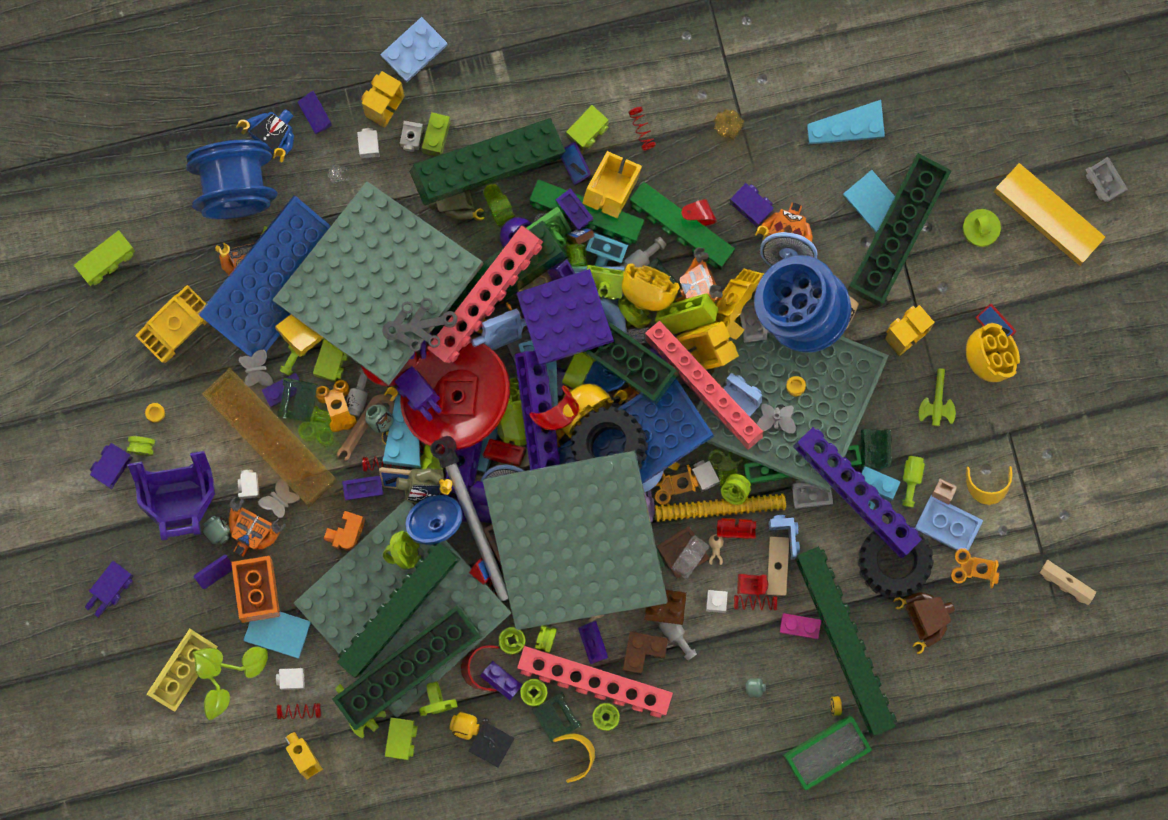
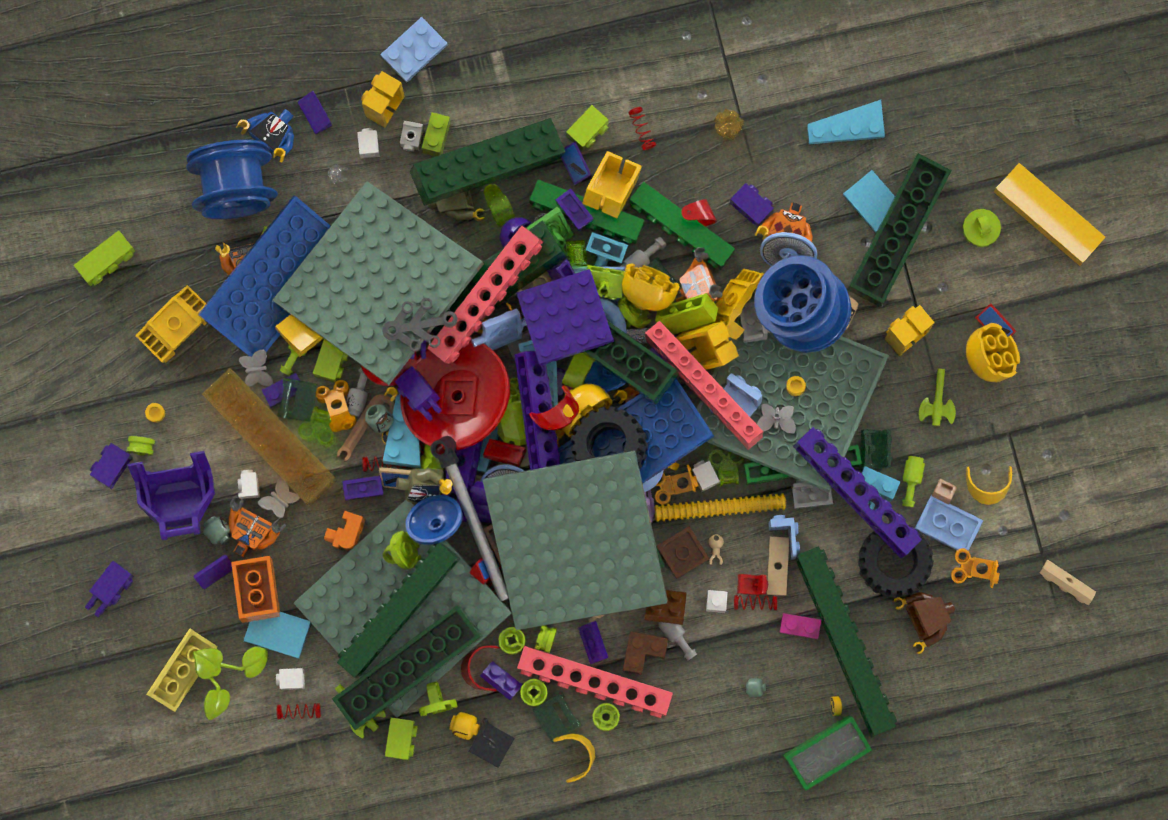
(306, 760): yellow torso -> none
(580, 236): reddish brown tile -> none
(690, 557): clear brick -> none
(728, 529): red hinge -> none
(736, 489): lime wheel -> none
(1106, 180): light grey bracket -> none

